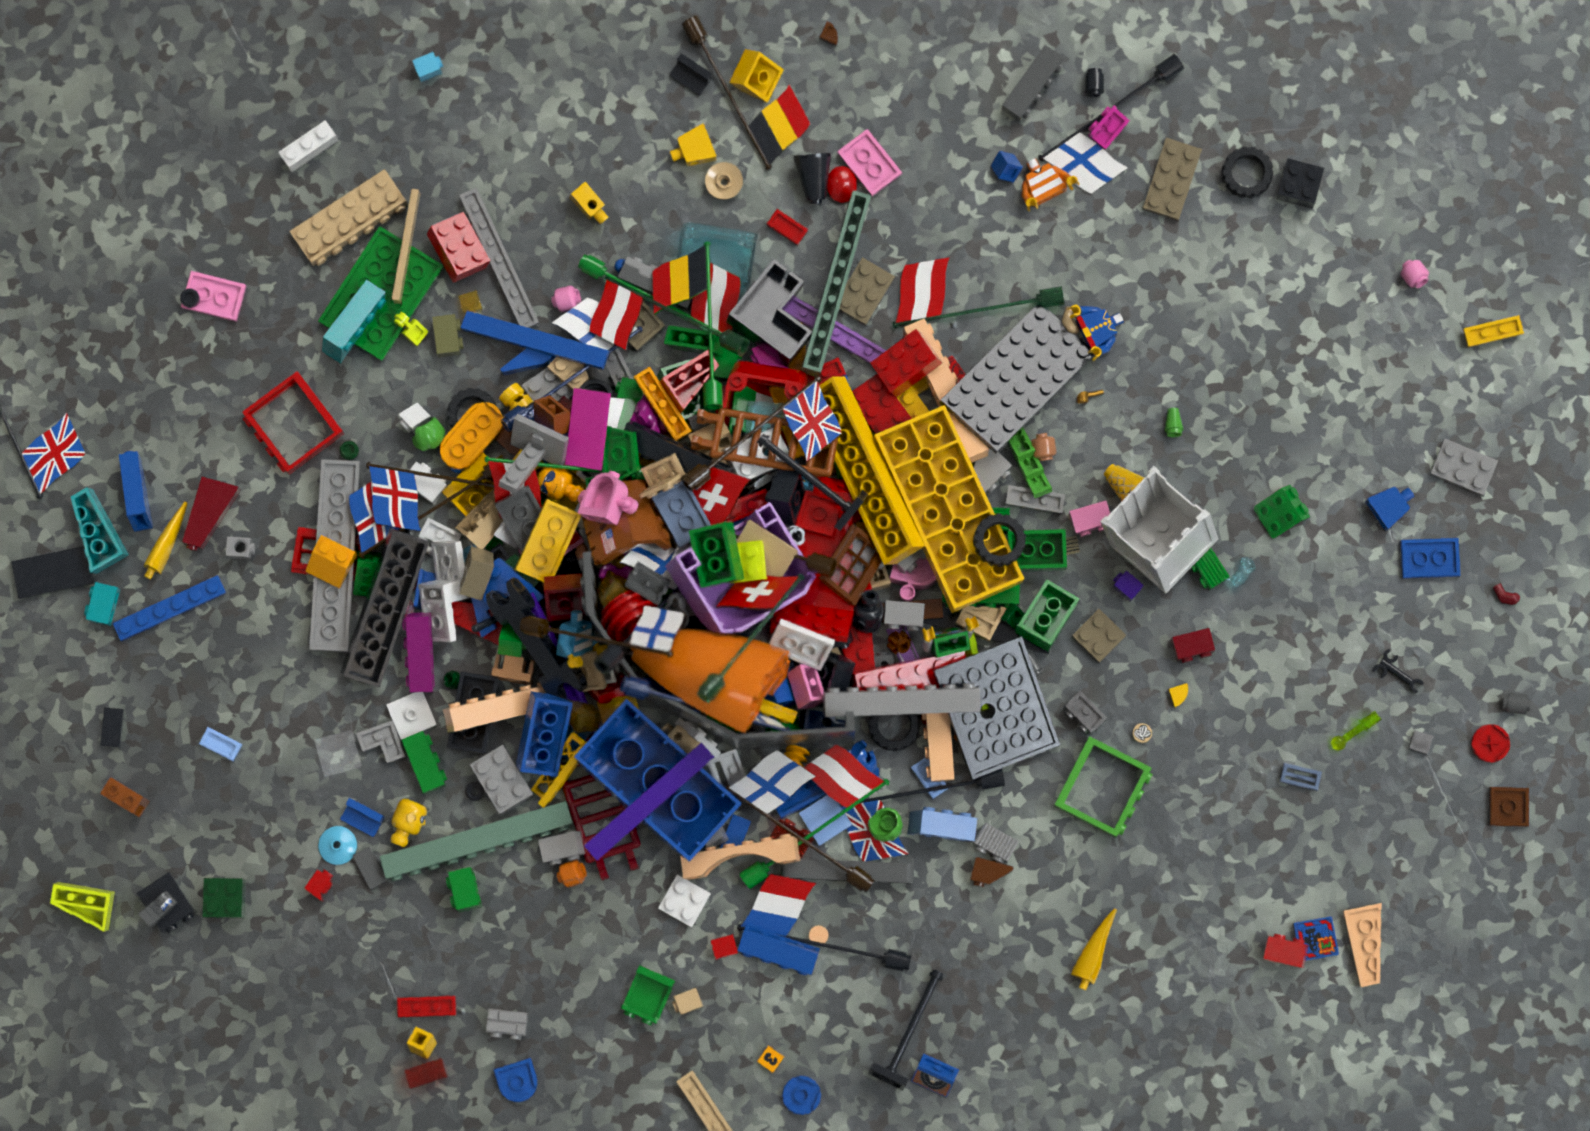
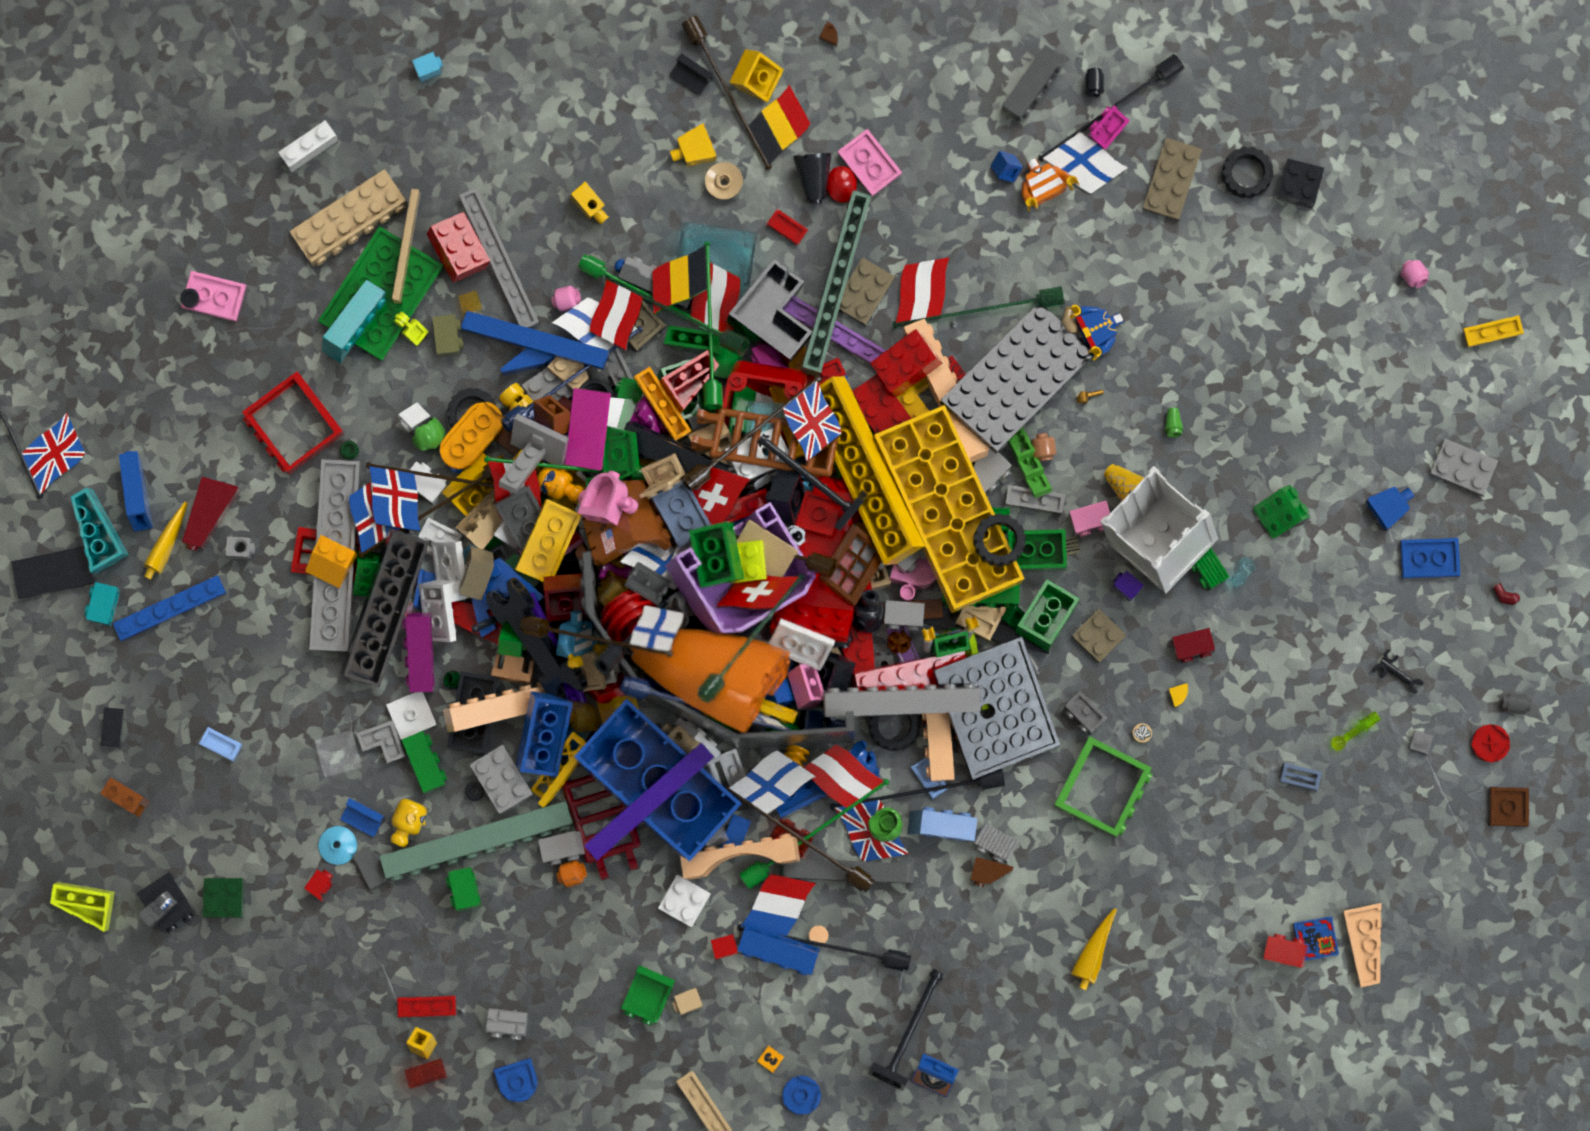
(819, 814): light blue tile -> none

